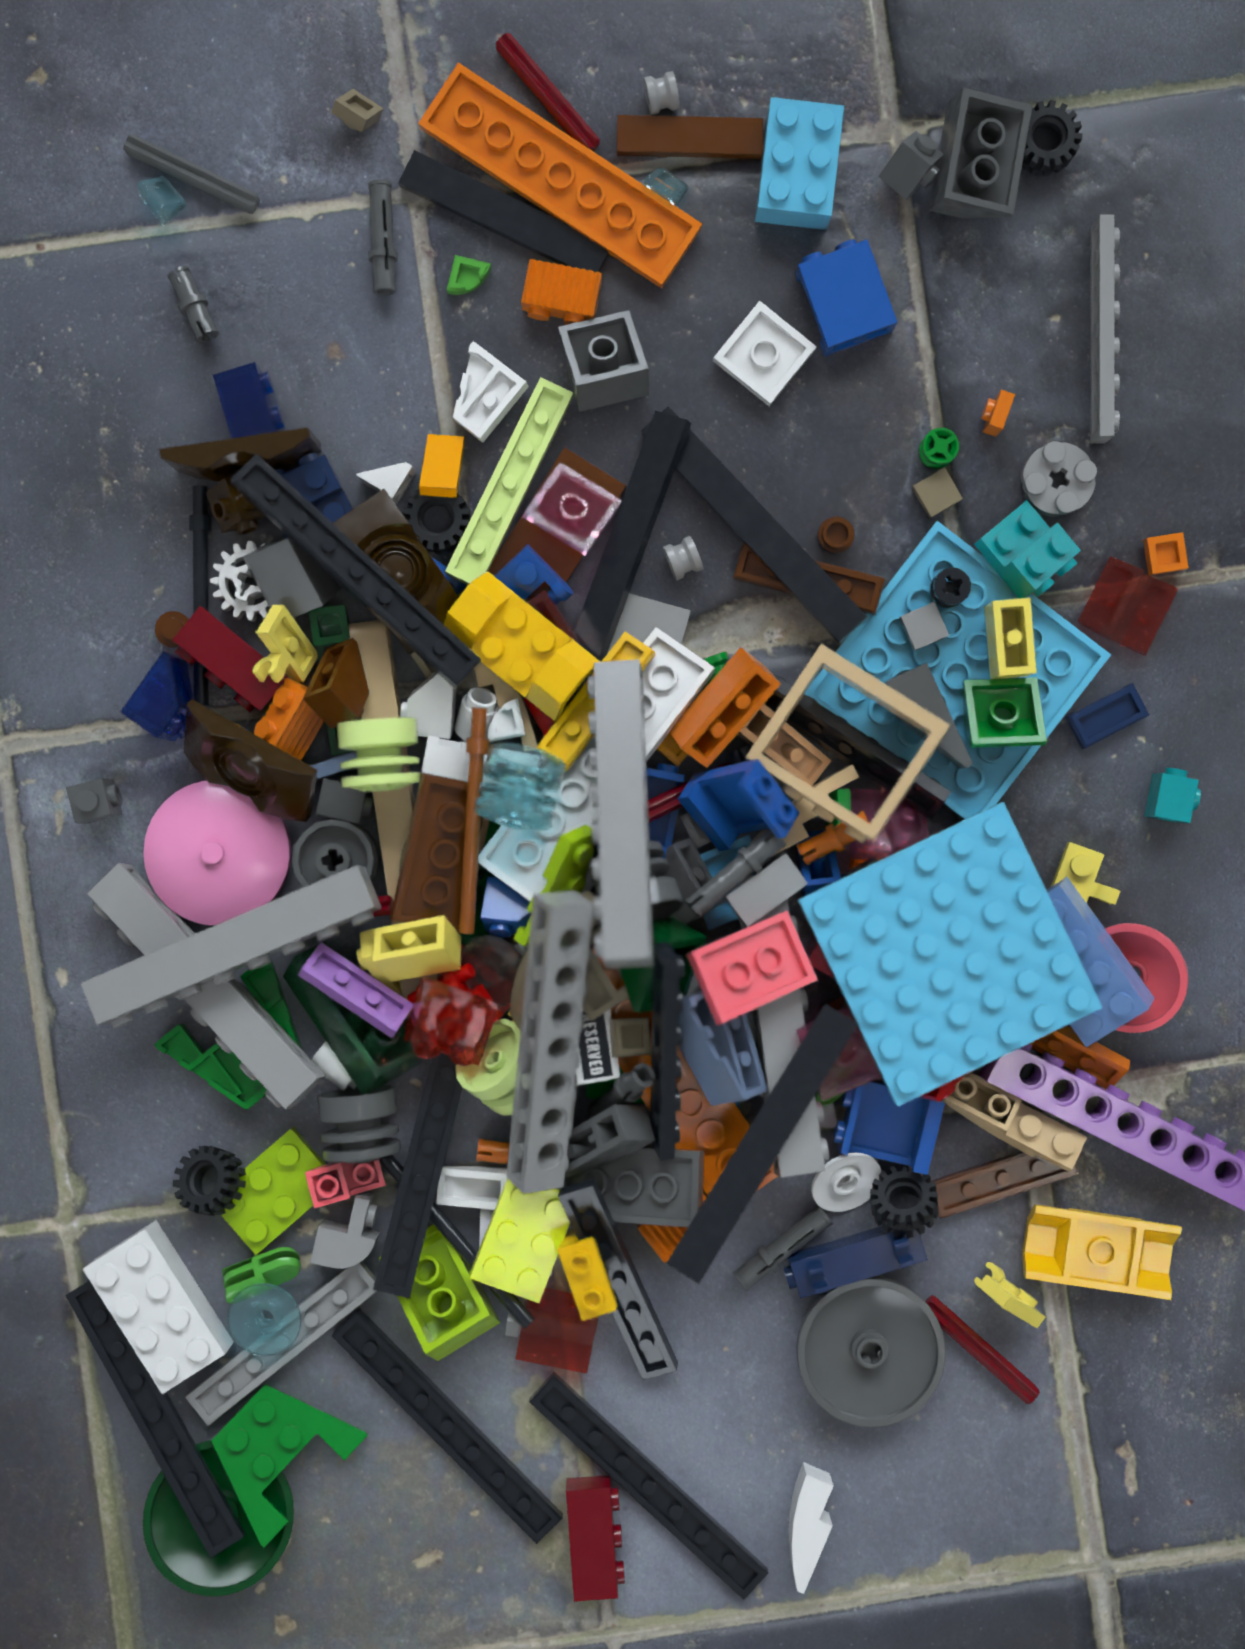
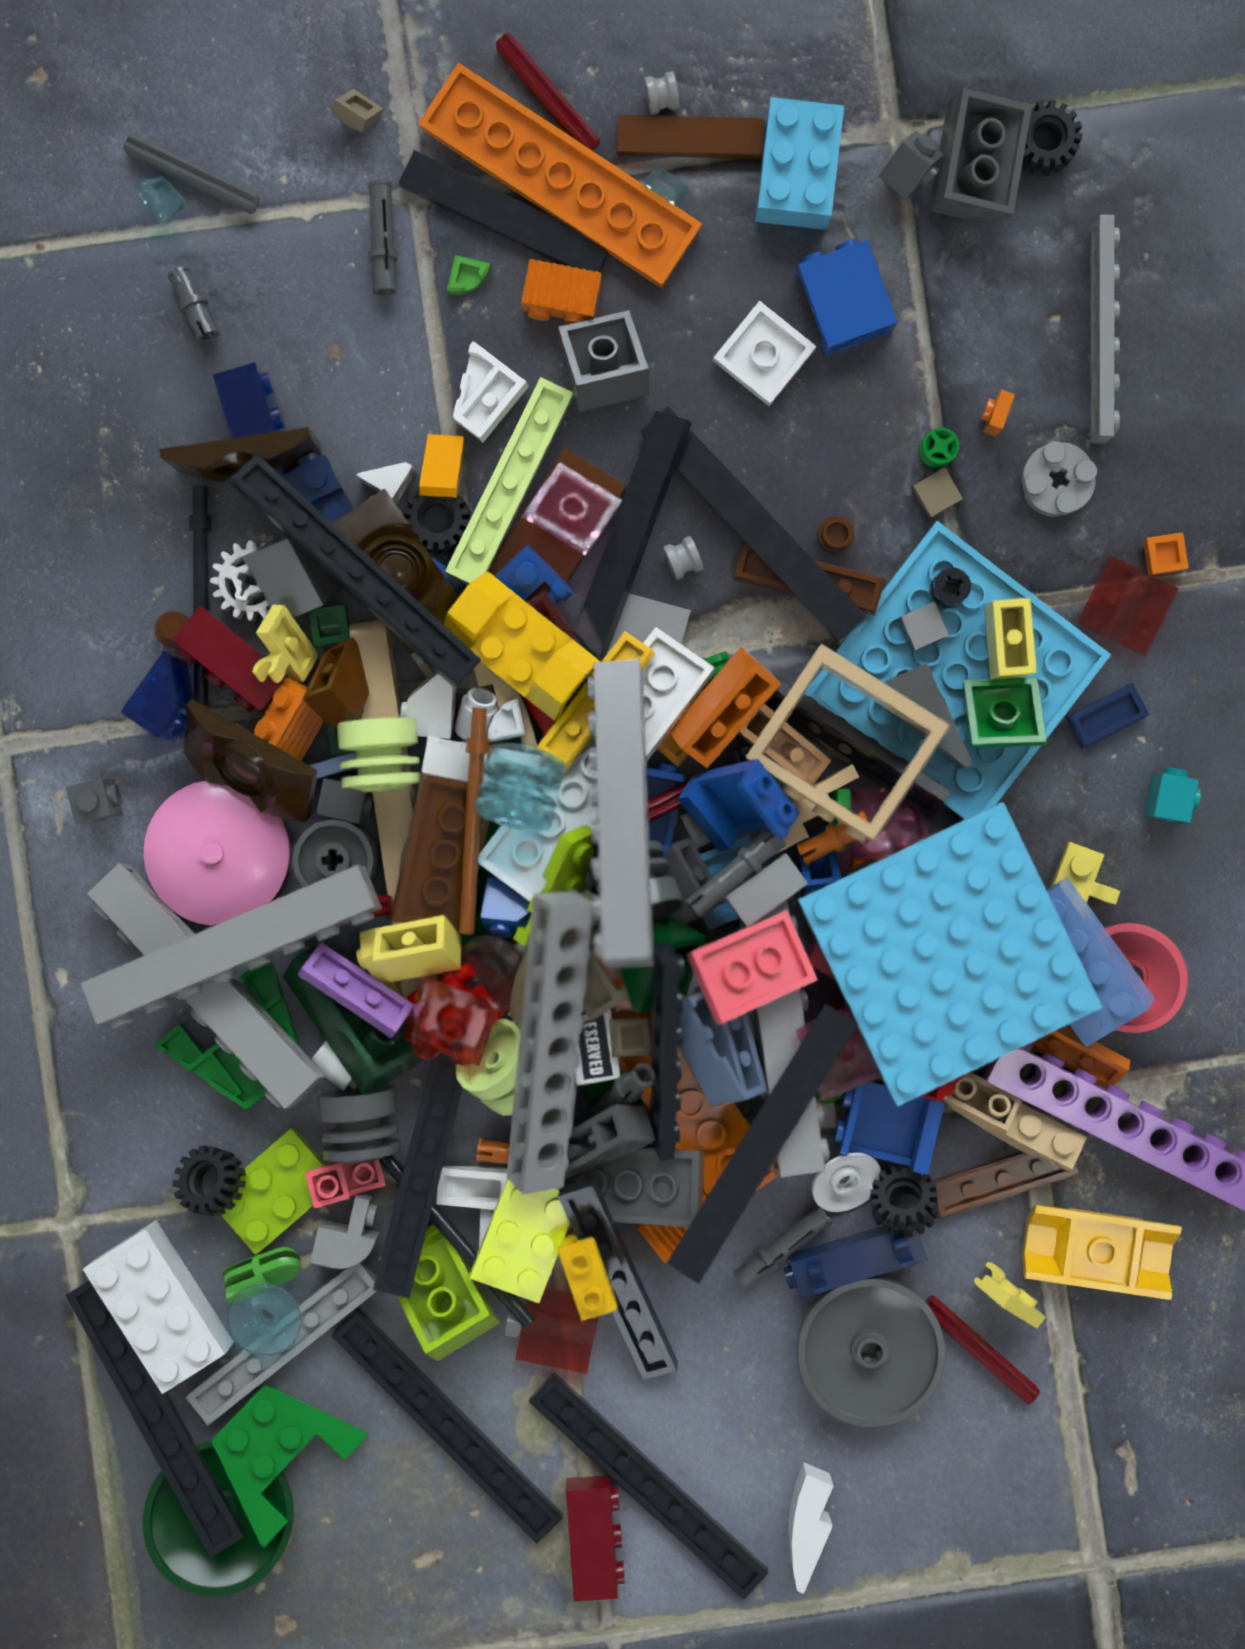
(233, 509): dark brown brick -> none
(1028, 551): teal plate -> none

